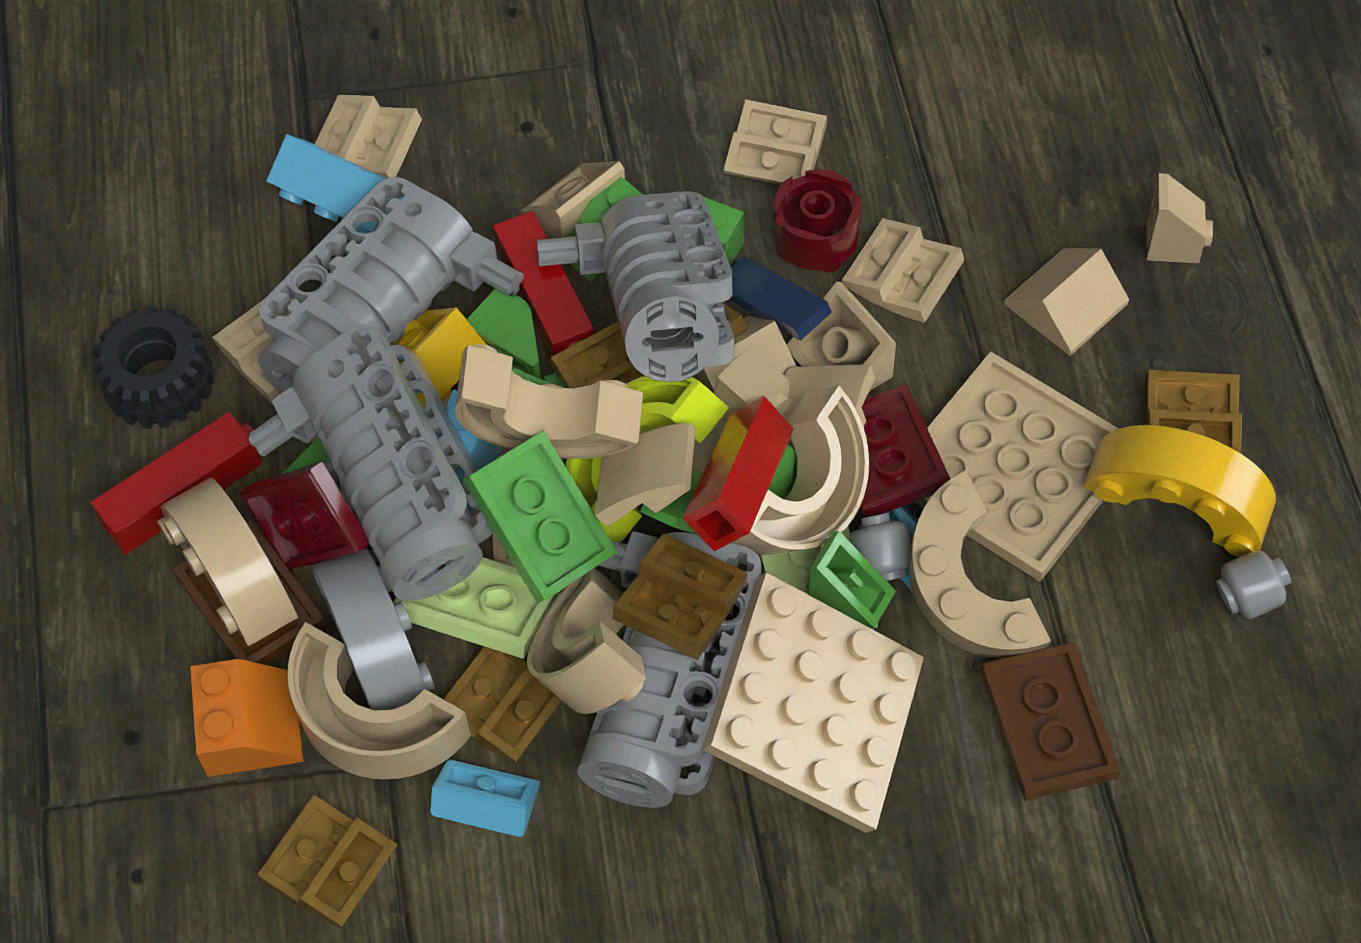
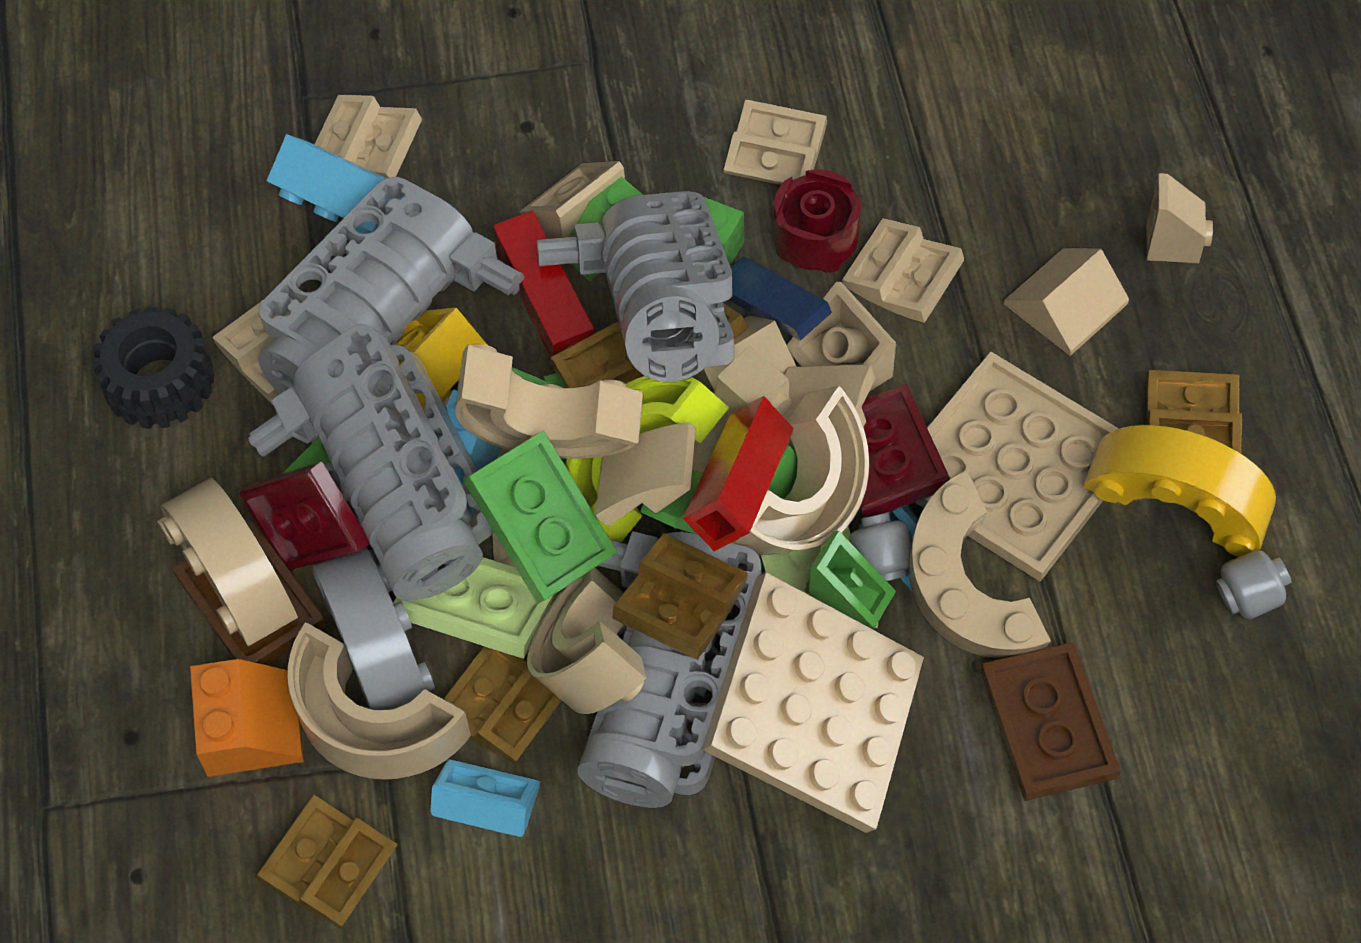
(134, 506): red brick -> none
(508, 327): bright green slope -> none

